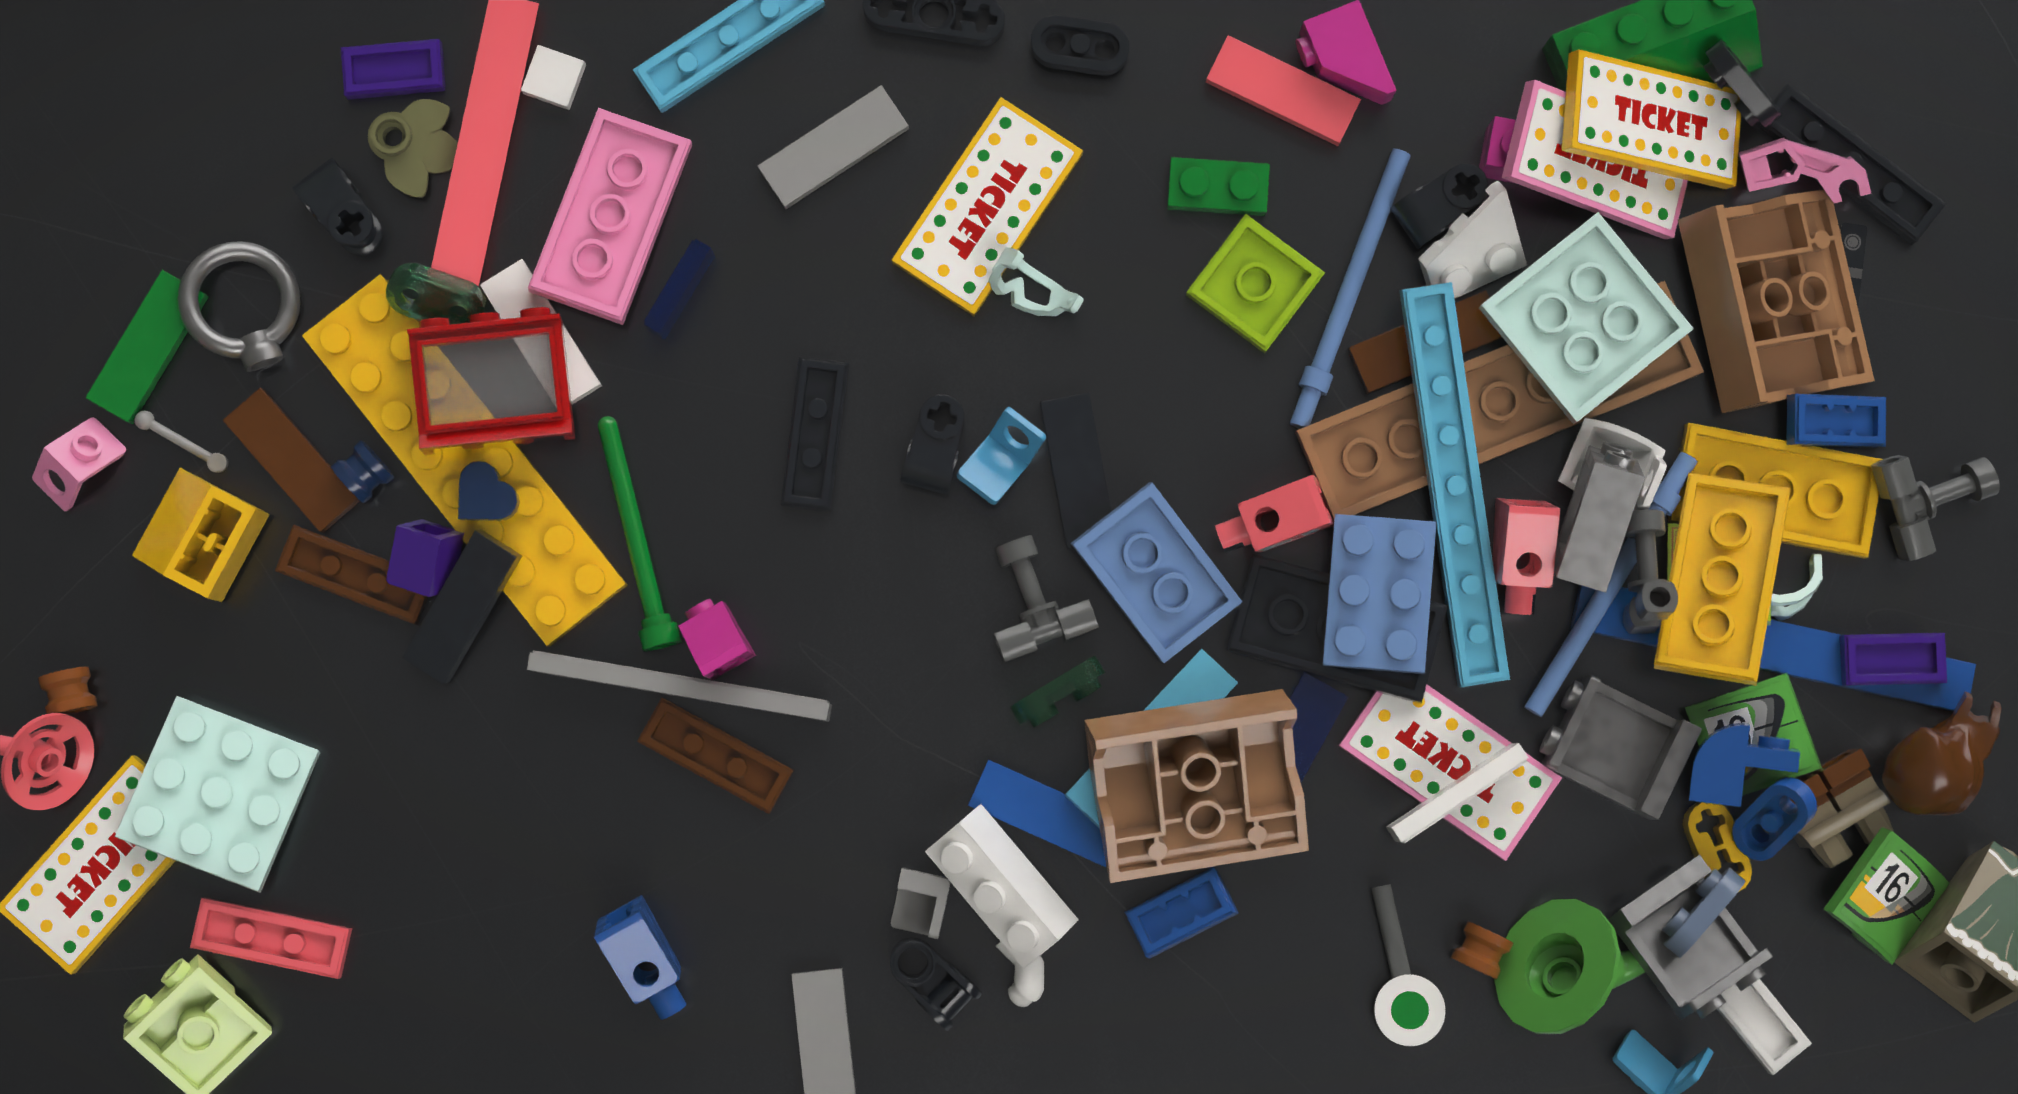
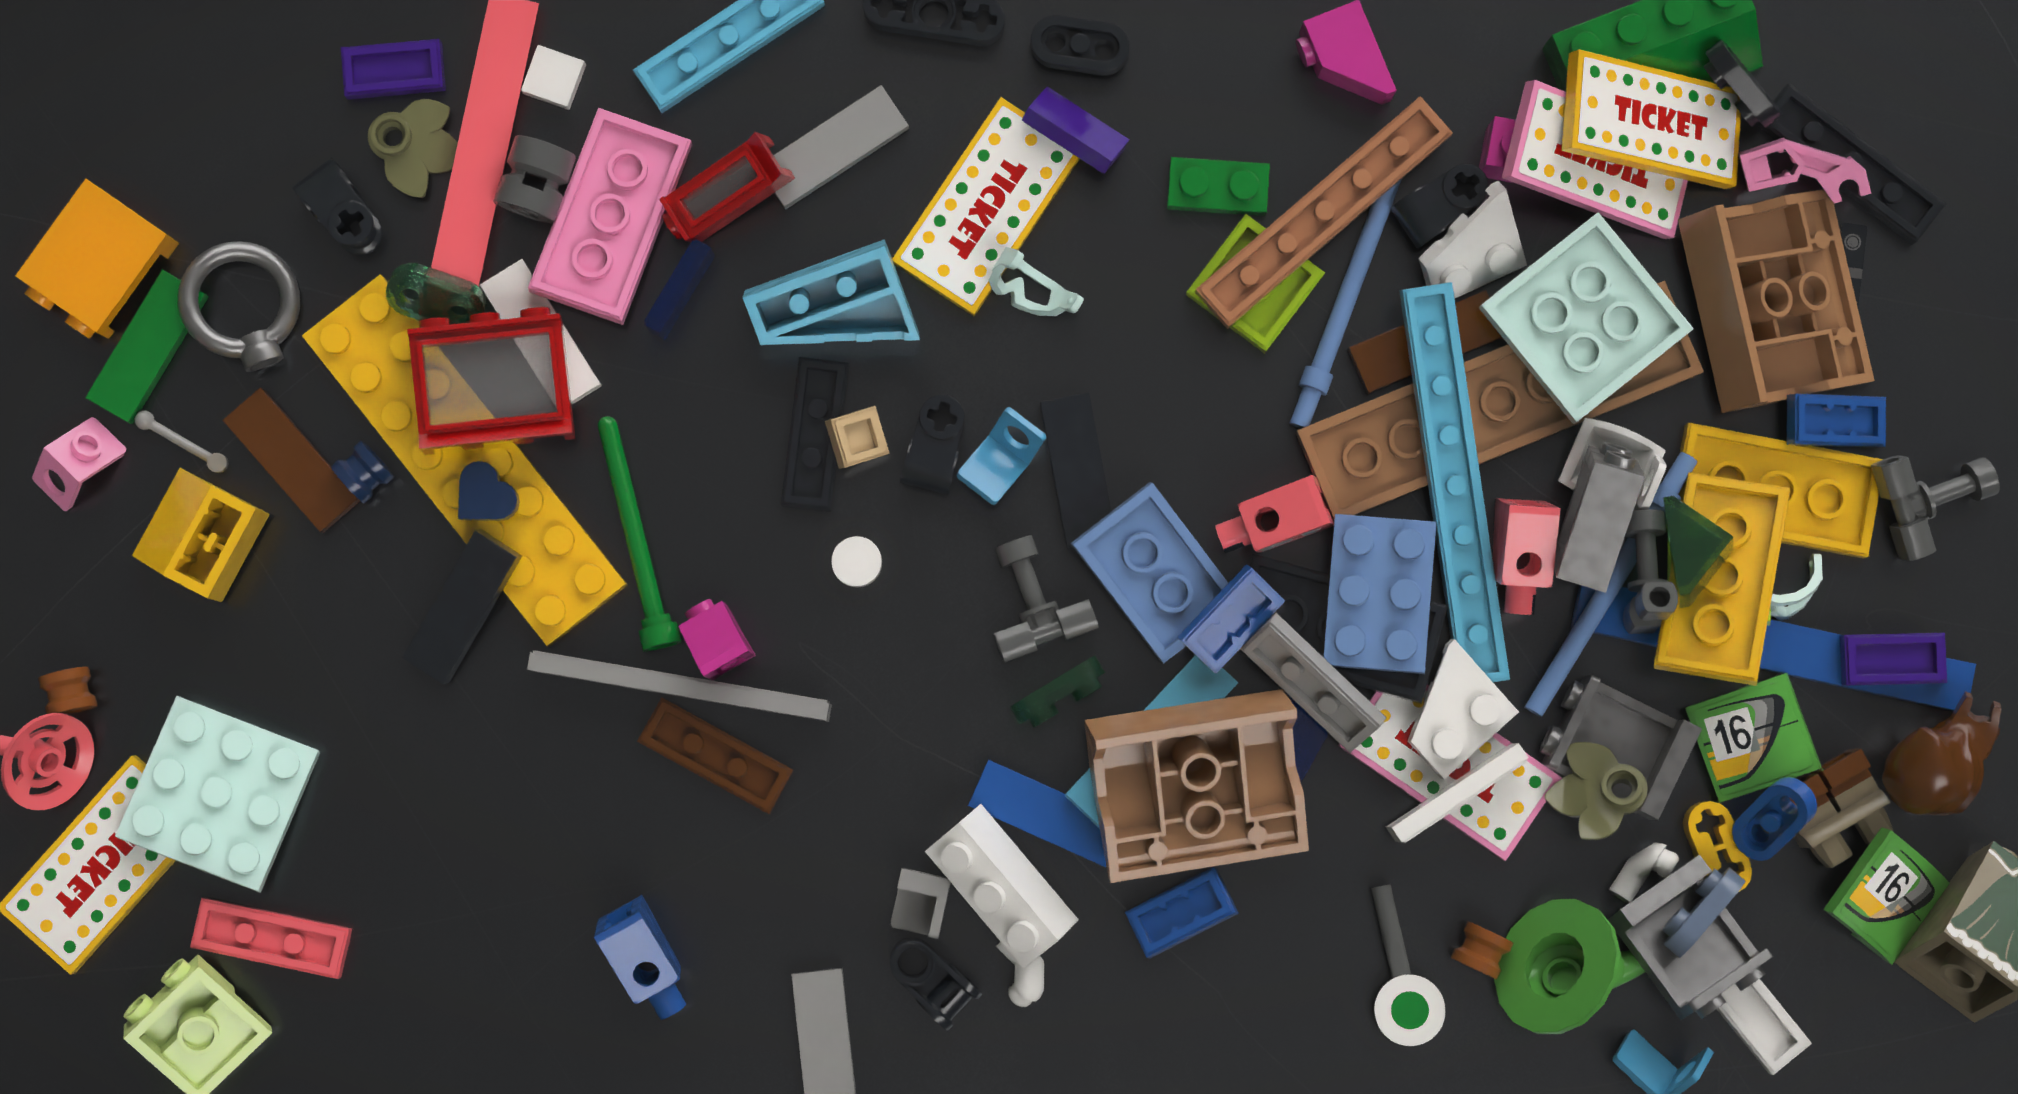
(93, 259): none -> light orange panel
(347, 574): reddish brown tile -> none
(423, 556): dark purple panel -> none
(541, 163): none -> dark grey wheel
(725, 190): none -> red window
(834, 300): none -> medium azure wedge
(856, 561): none -> white tile
(857, 437): none -> tan tile
(1075, 130): none -> dark purple tile
(1231, 618): none -> plate
(1283, 90): coral tile -> none
(1313, 683): none -> light grey tile
(1323, 212): none -> nougat tile
(1458, 712): none -> white wing
(1589, 792): none -> olive plate
(1638, 868): none -> white arm
(1695, 548): none -> clear green slope
(1722, 760): blue brick -> none

